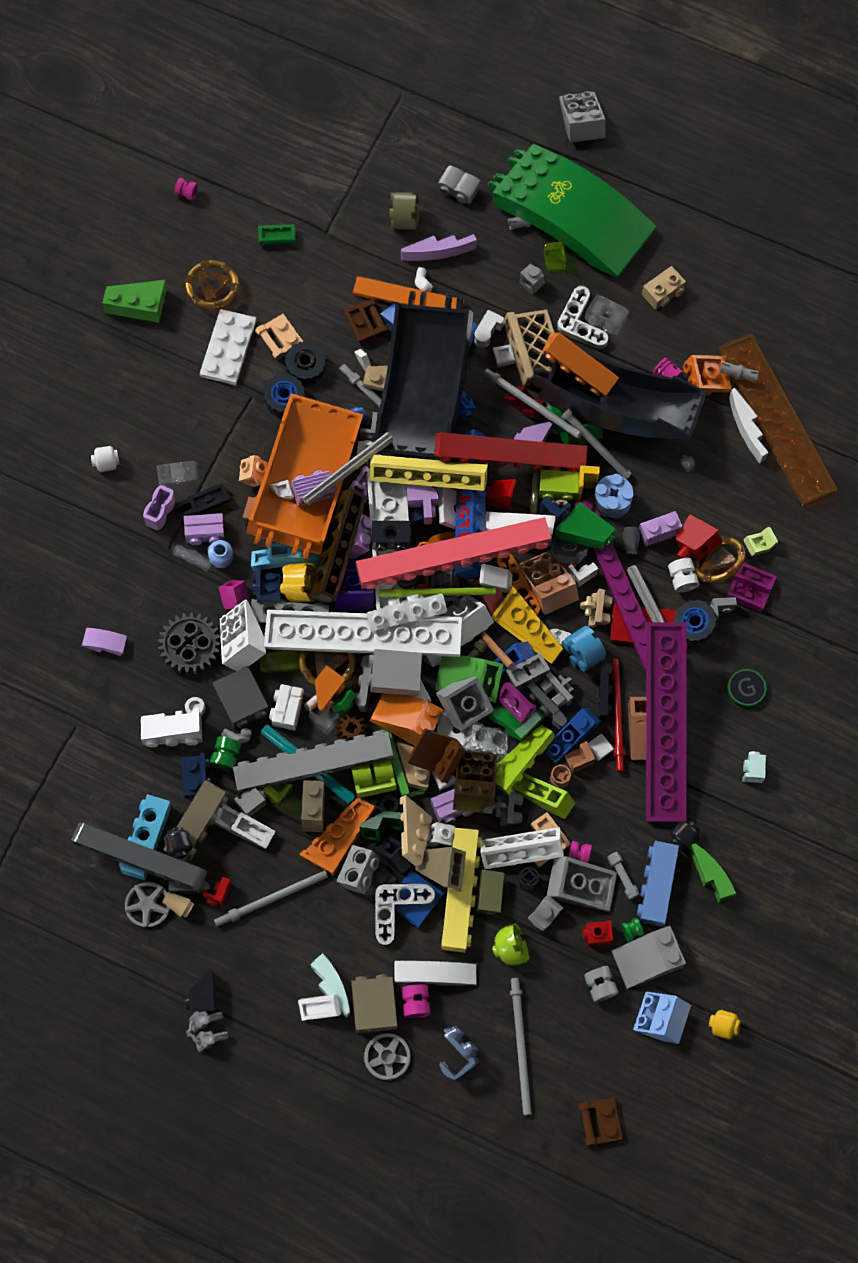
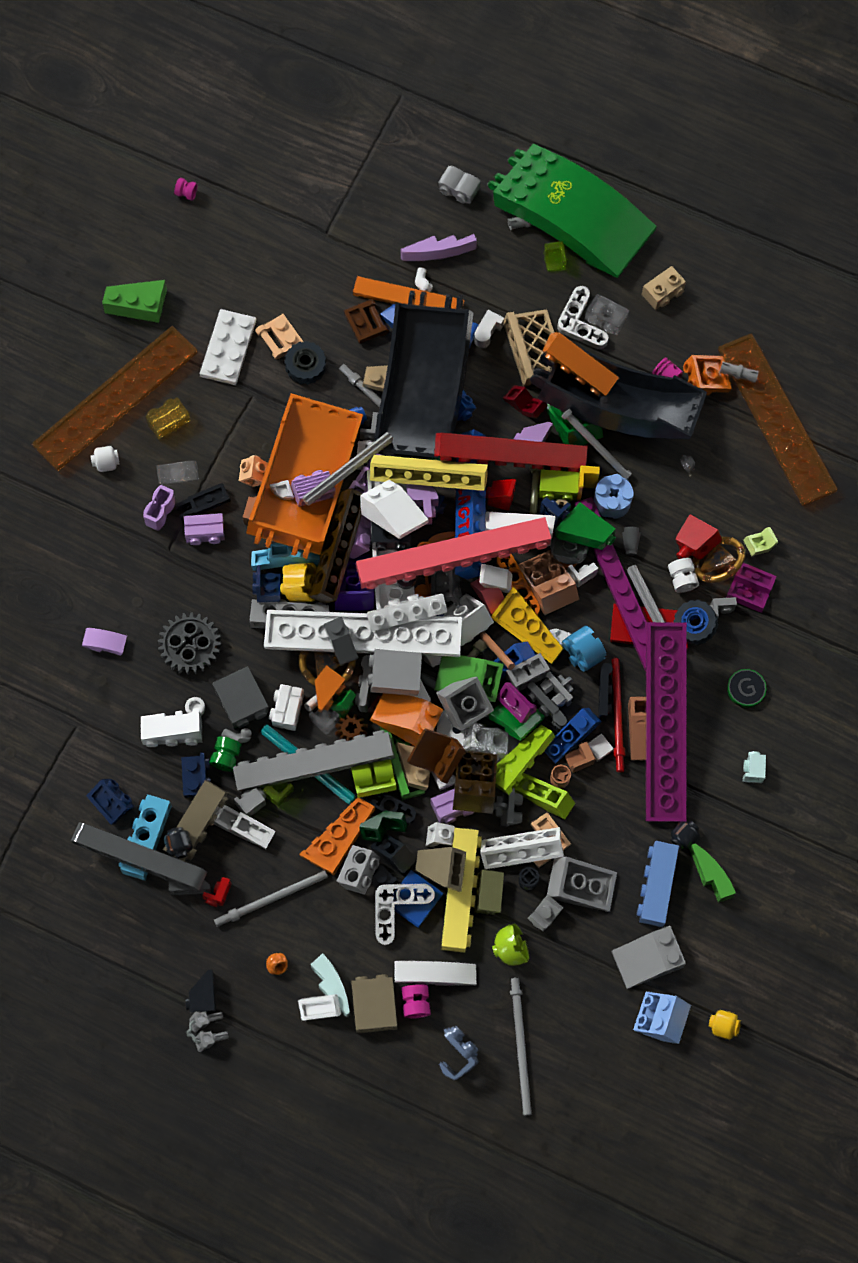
(110, 800): none -> dark blue bracket
(114, 398): none -> clear orange plate
(147, 904): light grey wheel -> none
(167, 417): none -> clear yellow brick
(178, 904): tan cone -> none
(192, 557): clear pin -> none
(212, 284): piece -> none
(220, 554): light blue head -> none
(233, 593): dark pink panel -> none
(241, 637): white slope -> none
(276, 234): green plate -> none
(276, 963): none -> orange piece
(277, 386): black wheel -> none
(279, 662): clear neon green plate -> none
(313, 806): dark tan brick -> none
(341, 641): none -> dark grey slope
(363, 359): white tile -> none
(387, 1056): light grey wheel -> none
(392, 509): none -> white slope
(399, 592): lime bar -> none
(405, 210): olive brick -> none
(416, 830): tan wing -> none
(447, 507): white tile -> none
(496, 379): light grey bar -> none
(504, 355): white tile -> none
(533, 276): light grey brick -> none
(579, 851): dark pink wheel -> none
(582, 117): light grey slope -> none
(592, 939): red brick -> none
(594, 608): tan hips -> none
(604, 990): light grey wheel -> none
(607, 1121): reddish brown plate -> none
(615, 860): light grey bar -> none
(632, 930): green wheel -> none
(660, 528): lavender brick -> none
(745, 420): white slope -> none

